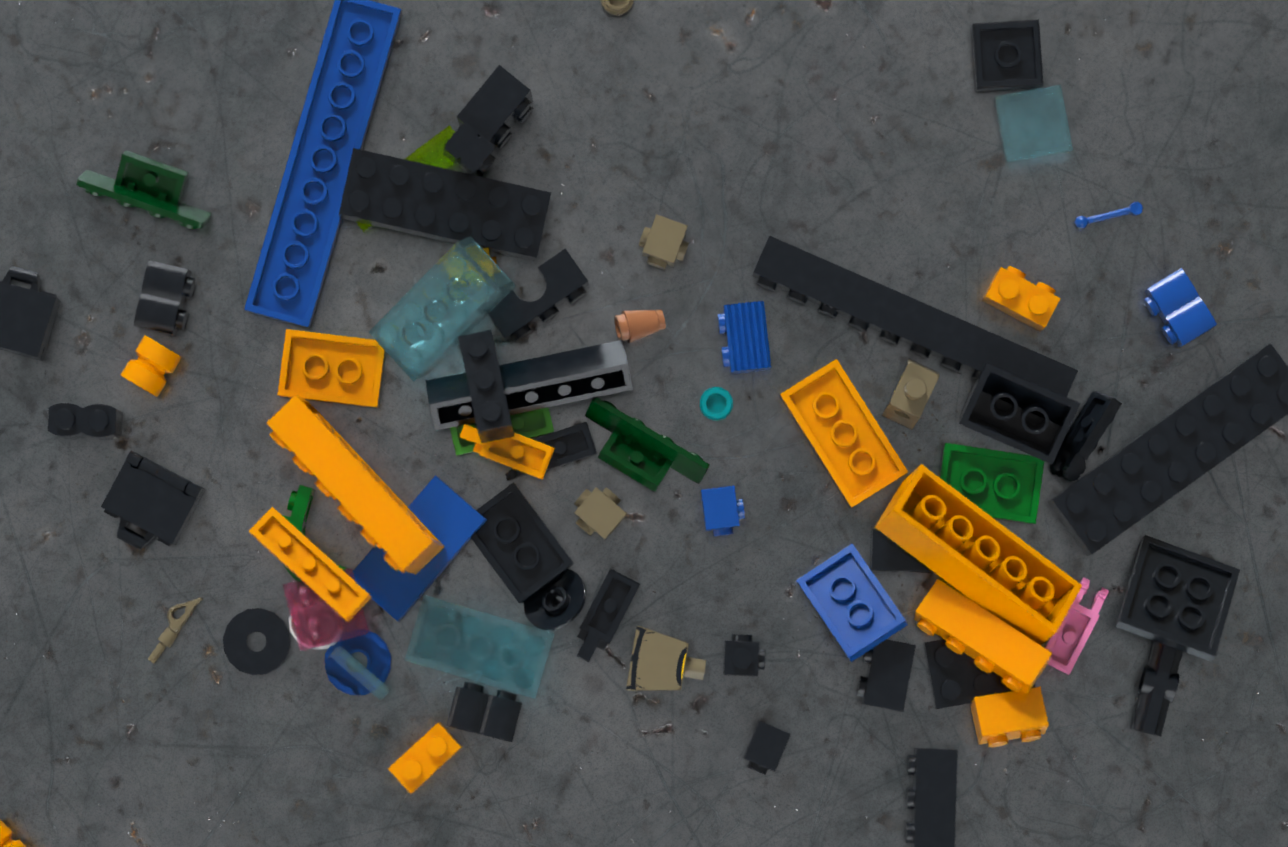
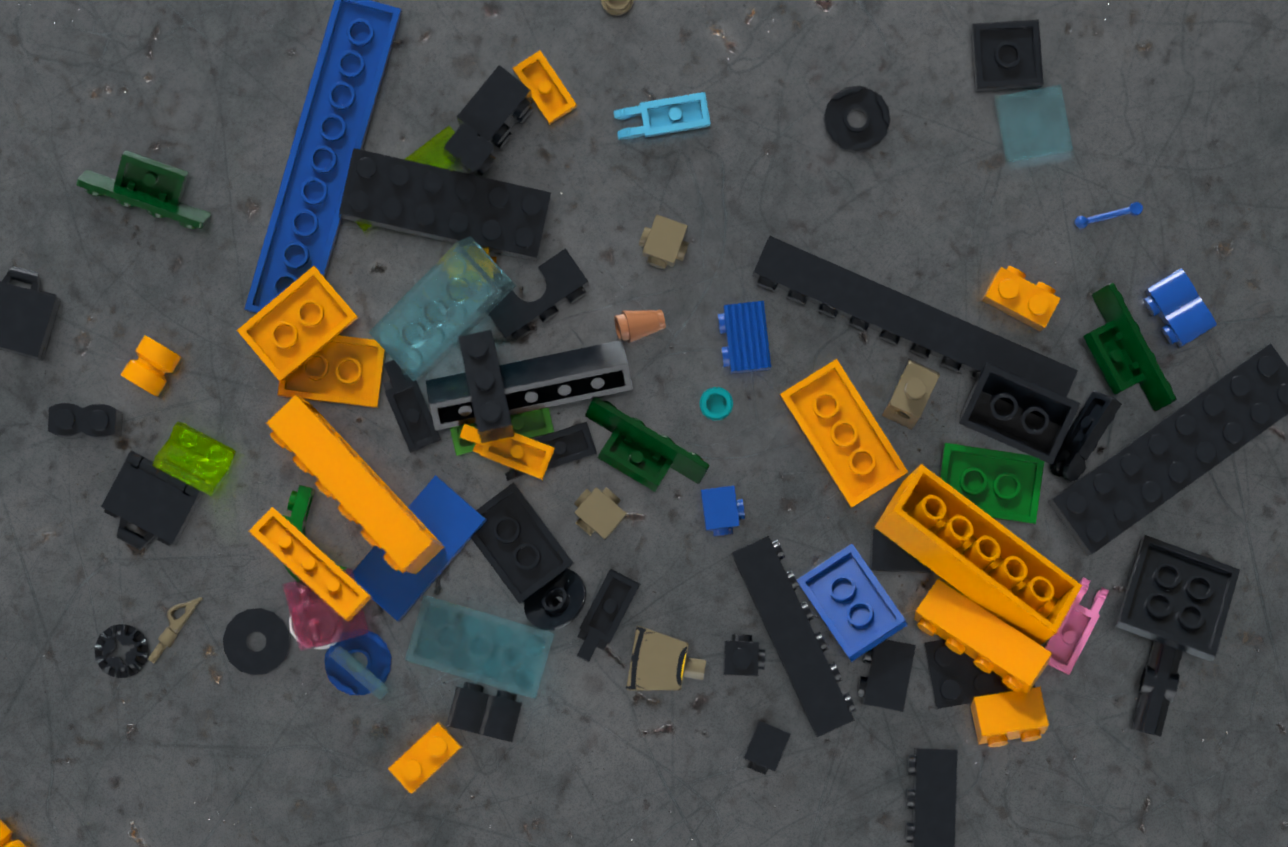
(135, 657): none -> black gear
(163, 298): black brick -> none
(195, 458): none -> clear neon green bracket
(297, 324): none -> light orange plate
(409, 409): none -> black hinge
(545, 86): none -> light orange plate
(666, 116): none -> medium azure hinge
(793, 636): none -> black brick
(856, 99): none -> black tile
(1124, 352): none -> dark green bracket

